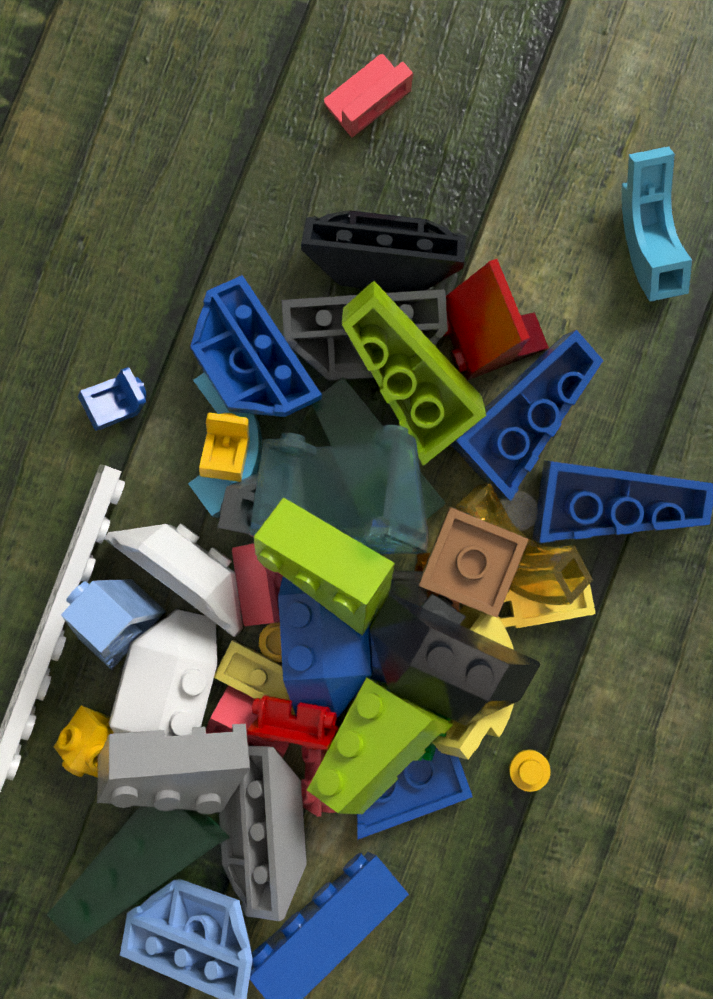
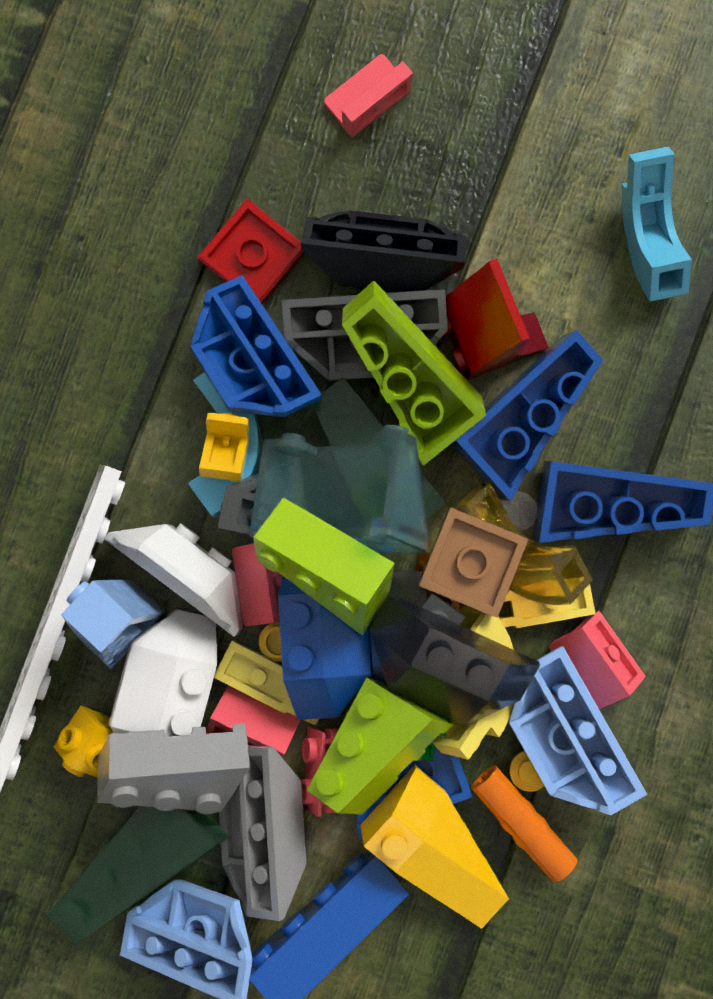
(113, 400): bracket -> none
(252, 247): none -> red tile
(311, 728): red hinge -> none
(431, 847): none -> yellow wedge
(524, 824): none -> orange axle
(571, 740): none -> light blue wedge
(601, 660): none -> coral panel

